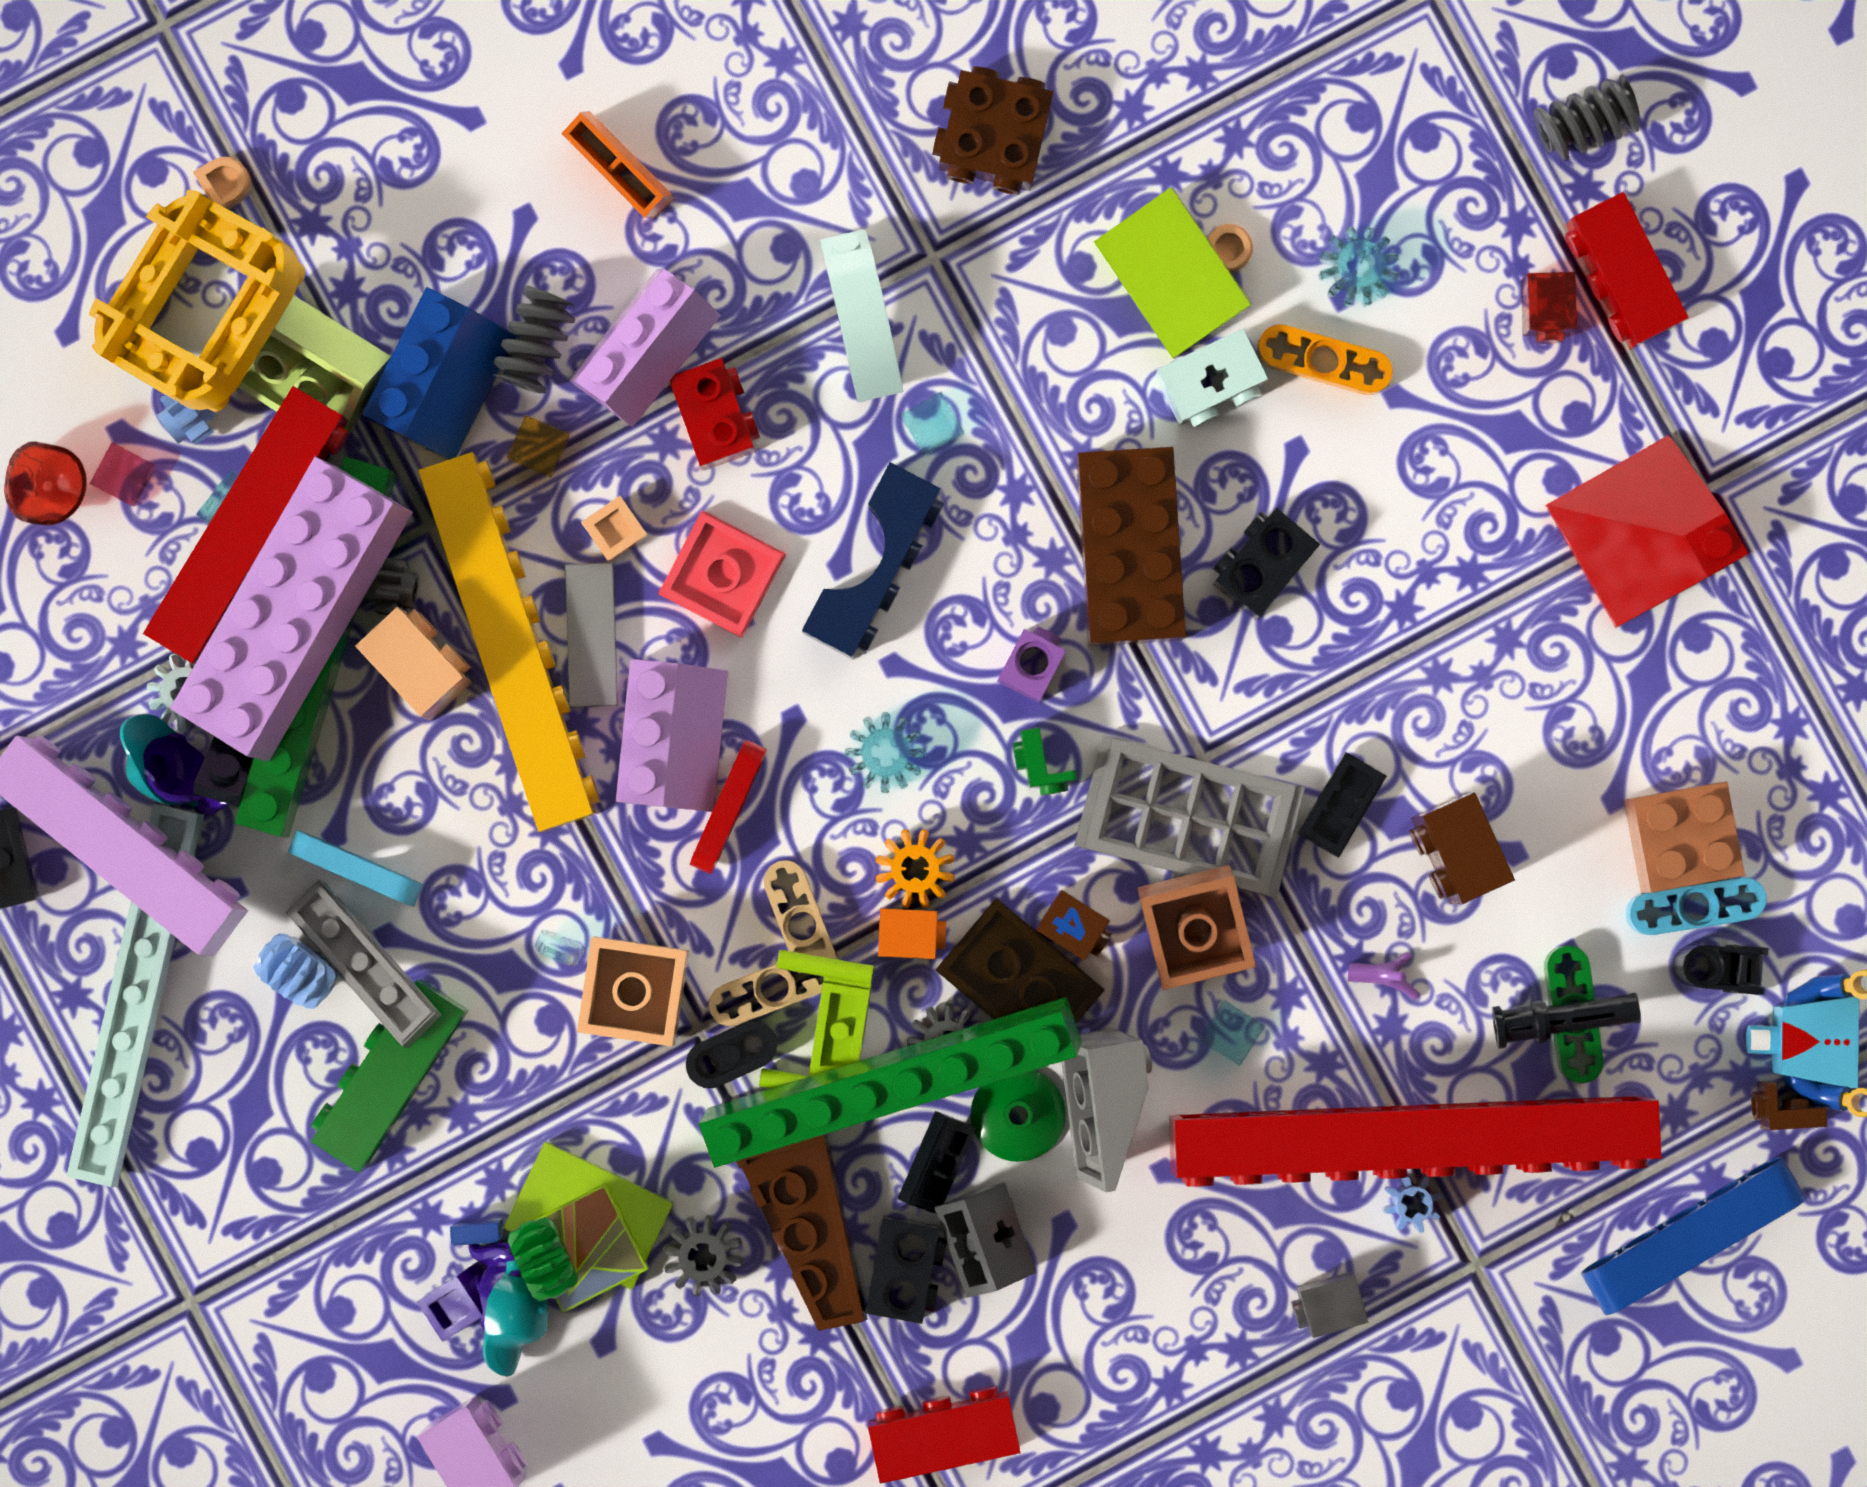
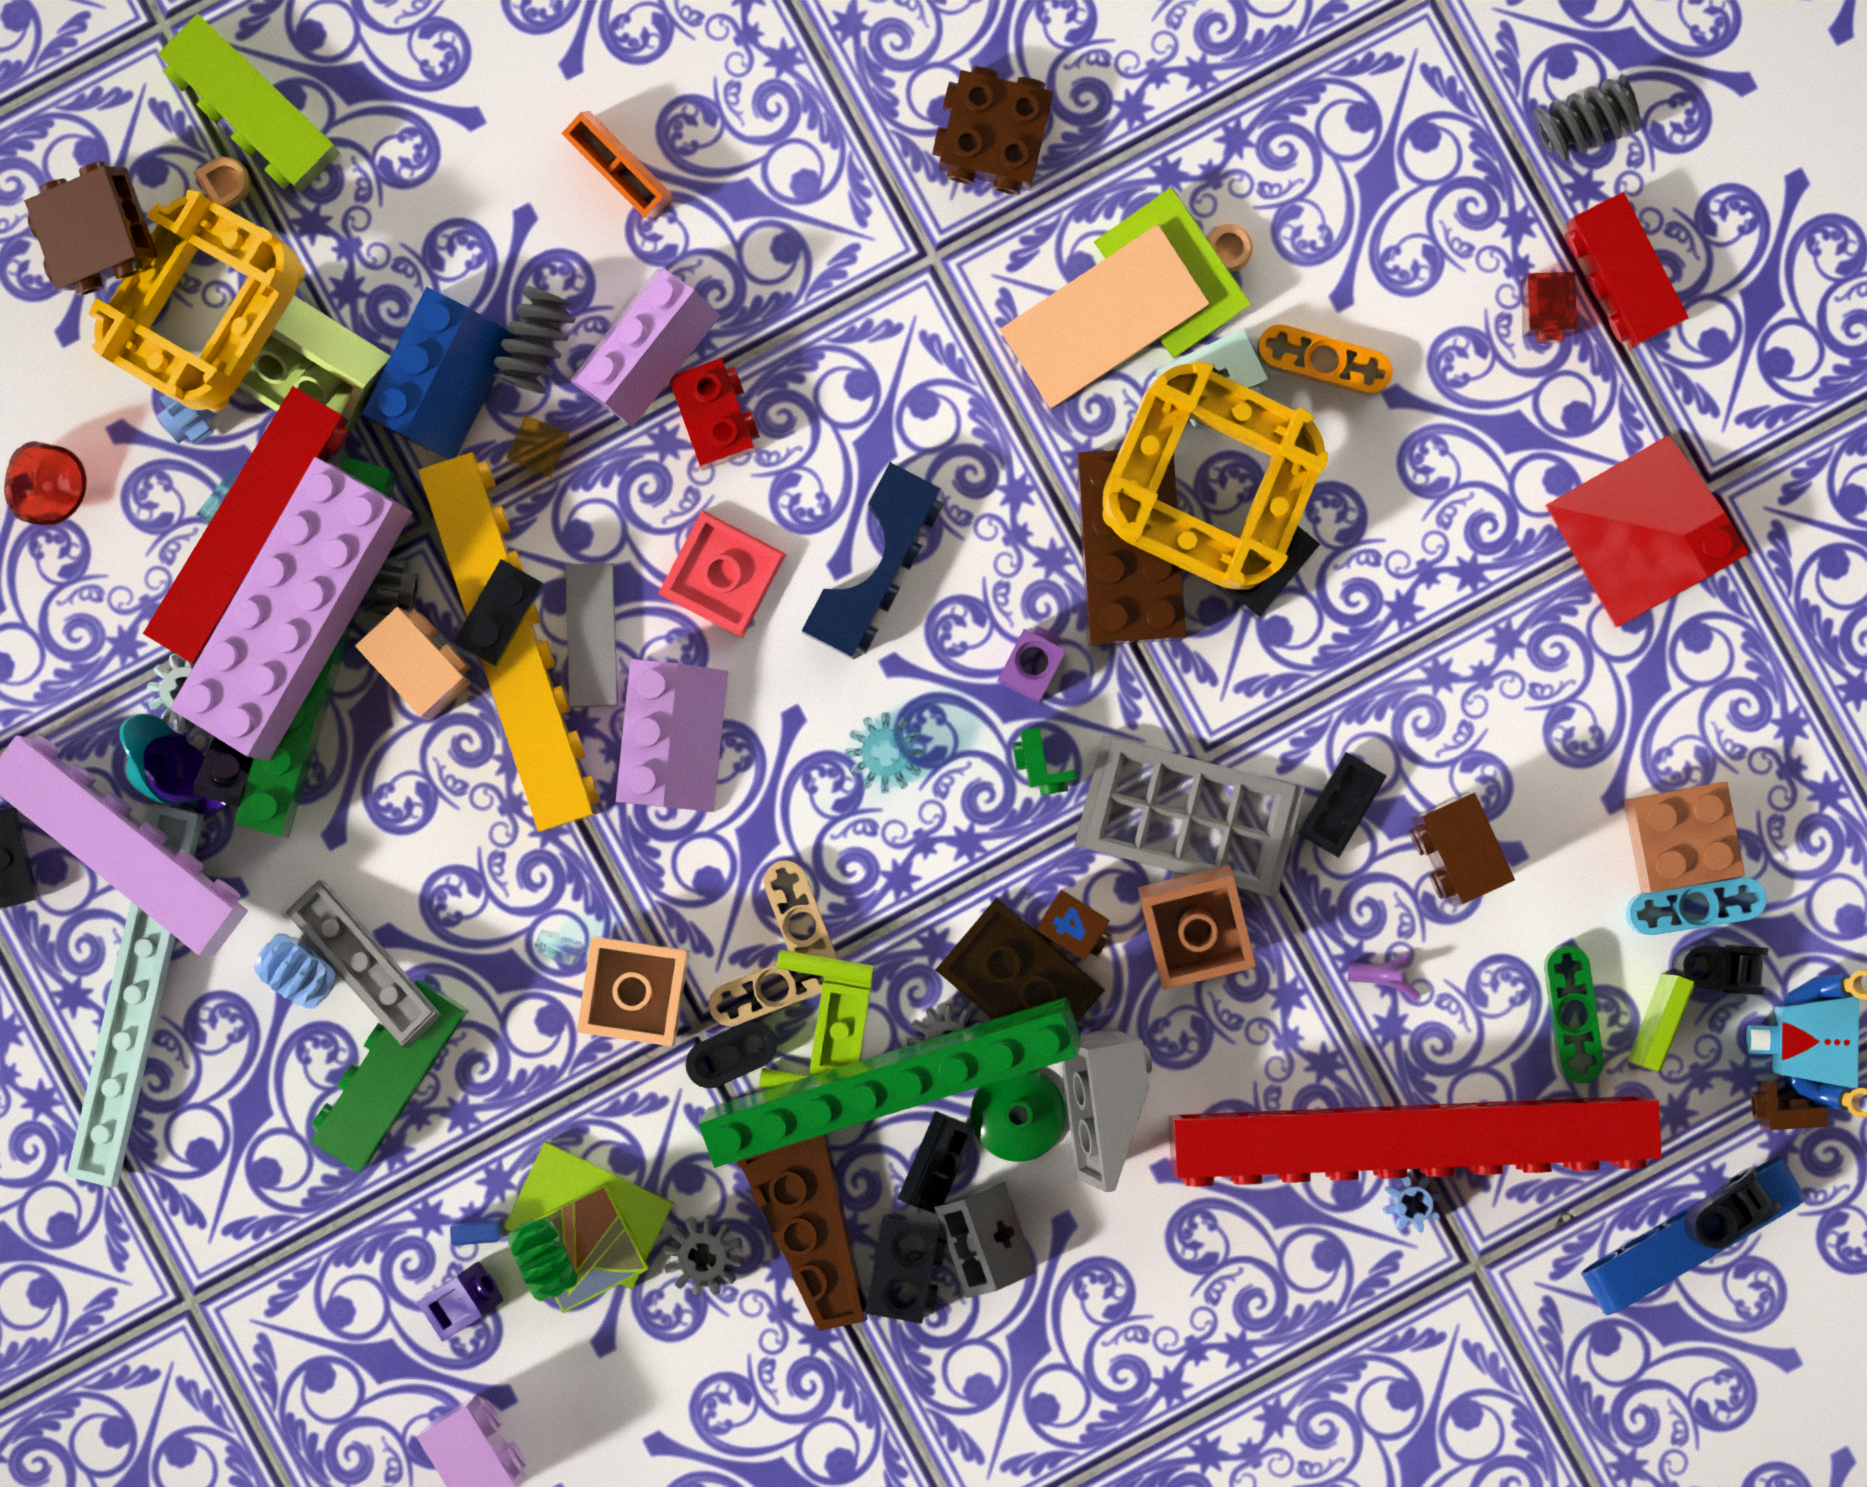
(90, 228): none -> reddish brown brick
(122, 474): clear pink tile -> none
(248, 103): none -> lime brick
(355, 868): medium azure beam -> none
(498, 612): none -> black plate
(509, 1310): teal hair -> none
(614, 529): light nougat plate -> none
(728, 807): red beam -> none
(862, 315): light aqua arch -> none
(910, 933): orange brick -> none
(915, 853): light orange gear -> none
(932, 424): clear light blue tile -> none
(943, 1434): red brick -> none
(1104, 316): none -> light nougat tile
(1232, 1033): clear light blue tile -> none
(1243, 415): none -> yellow plate
(1329, 1305): flat silver brick -> none
(1343, 257): clear light blue gear -> none
(1541, 1020): black pin -> none
(1661, 1022): none -> lime tile
(1739, 1206): none -> black piece

